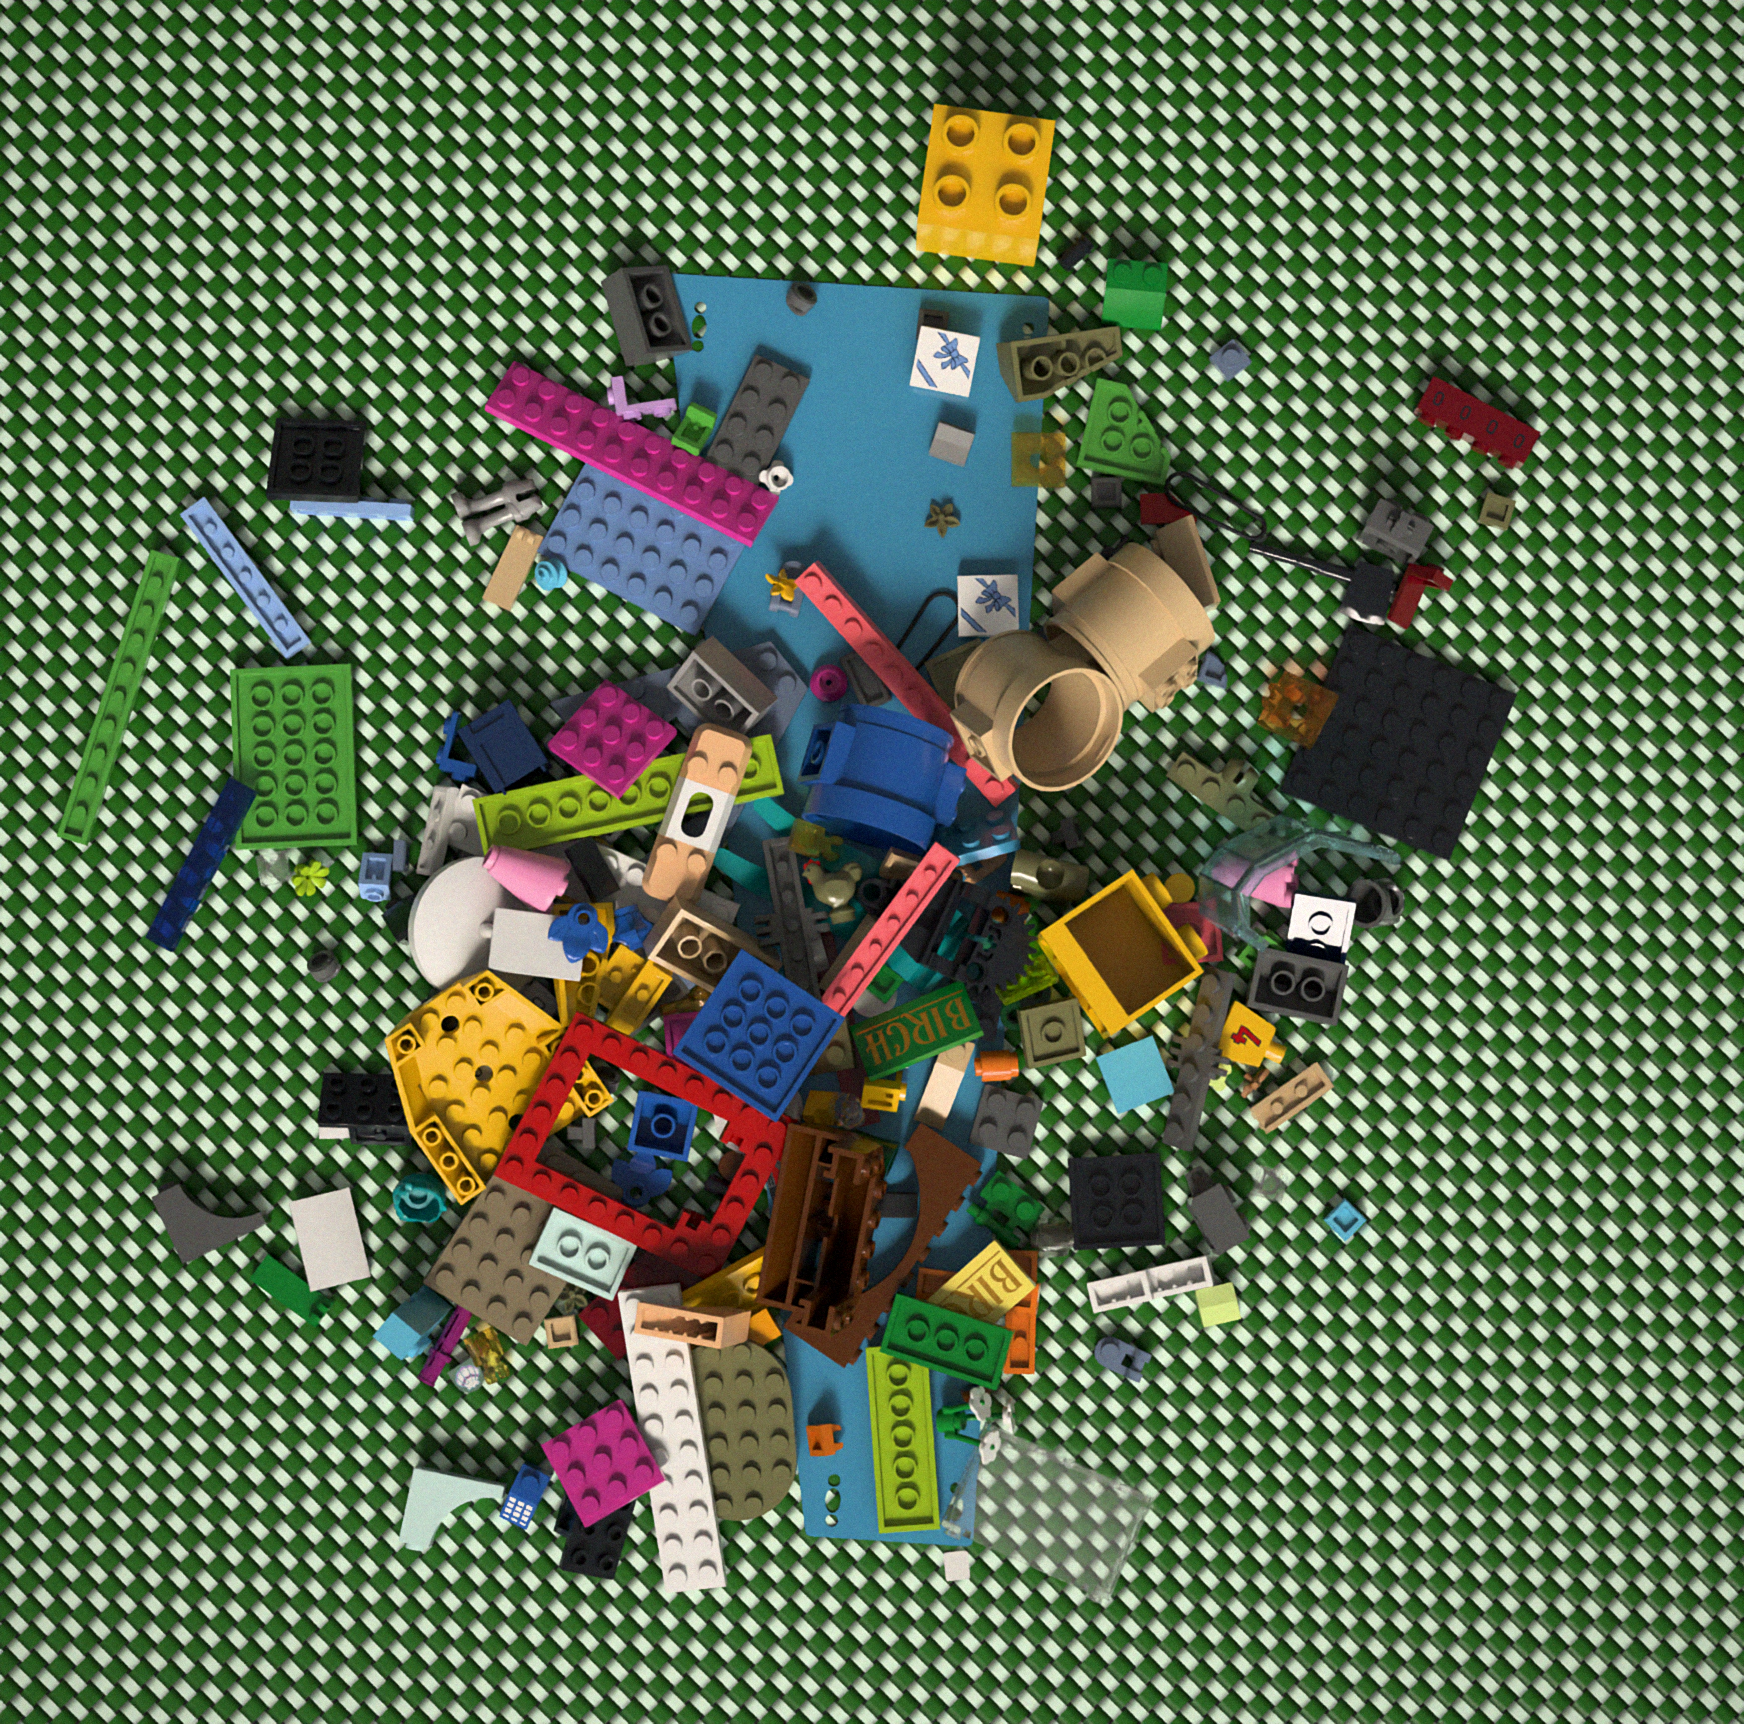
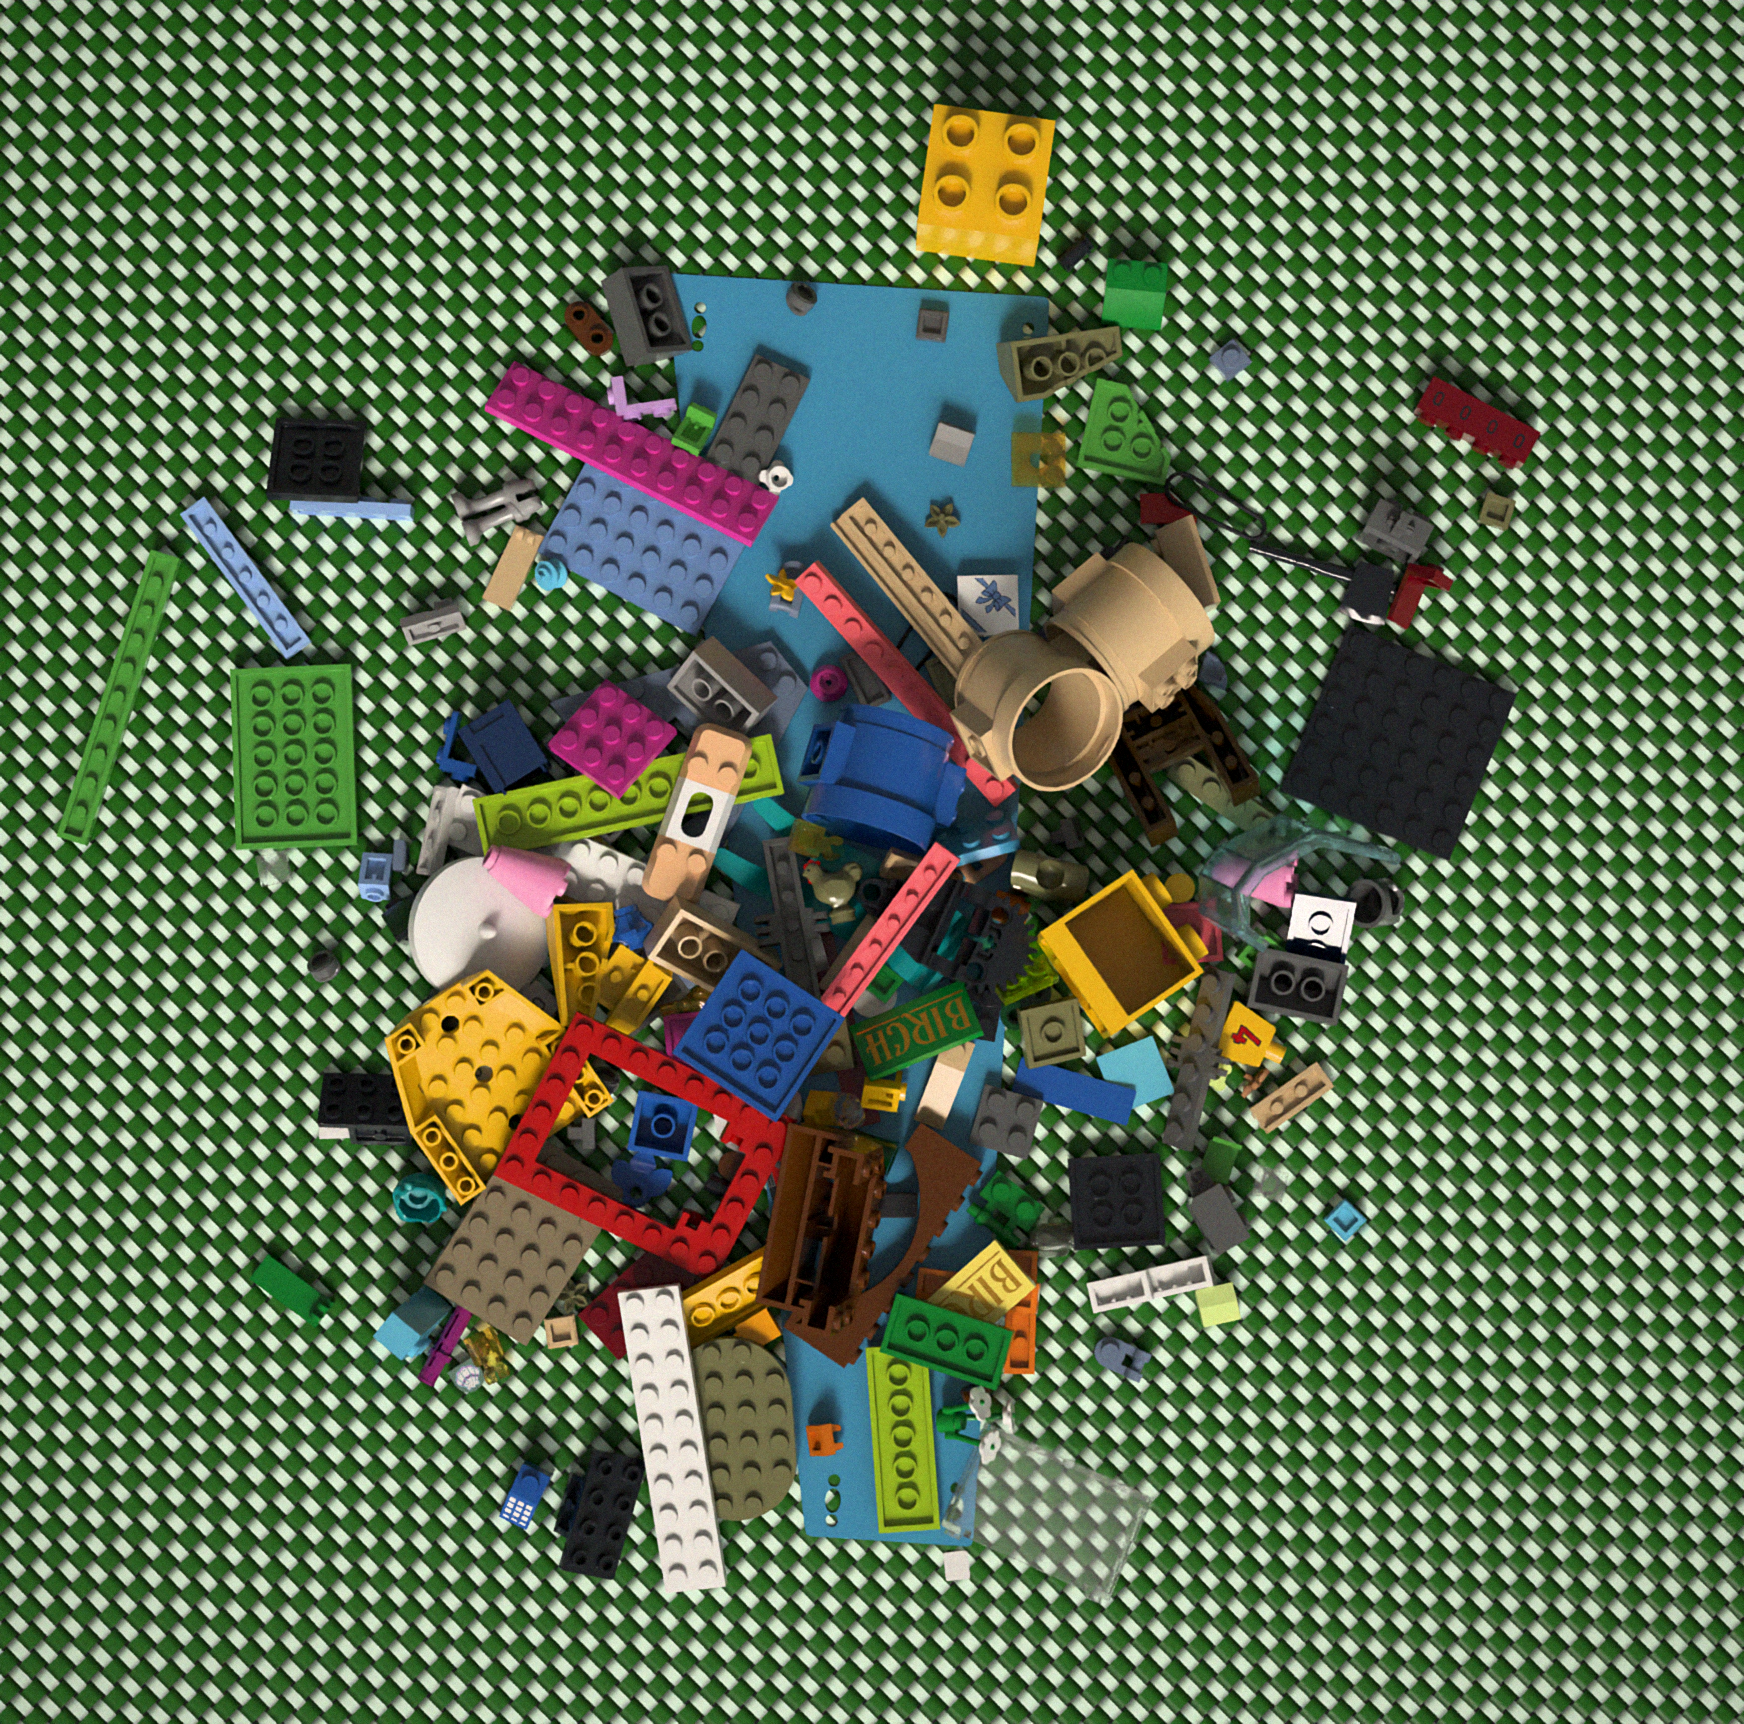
(194, 1227): dark grey arch -> none
(201, 864): clear blue tile -> none
(309, 877): lime plant -> none
(329, 1239): white tile -> none
(424, 626): none -> light grey hinge
(433, 1496): light aqua arch -> none
(523, 947): white tile -> none
(579, 937): blue plate -> none
(582, 1254): light aqua plate -> none
(588, 328): none -> reddish brown plate
(592, 870): black tile -> none
(603, 1462): dark pink plate -> none
(702, 1326): light nougat arch -> none
(907, 585): none -> tan plate
(944, 361): white tile -> none
(996, 1065): orange brick -> none
(1075, 1092): none -> blue sticker
(1106, 492): dark grey tile -> none
(1166, 737): none -> dark brown wedge
(1220, 1159): none -> bright green bracket
(1289, 692): clear orange piece -> none

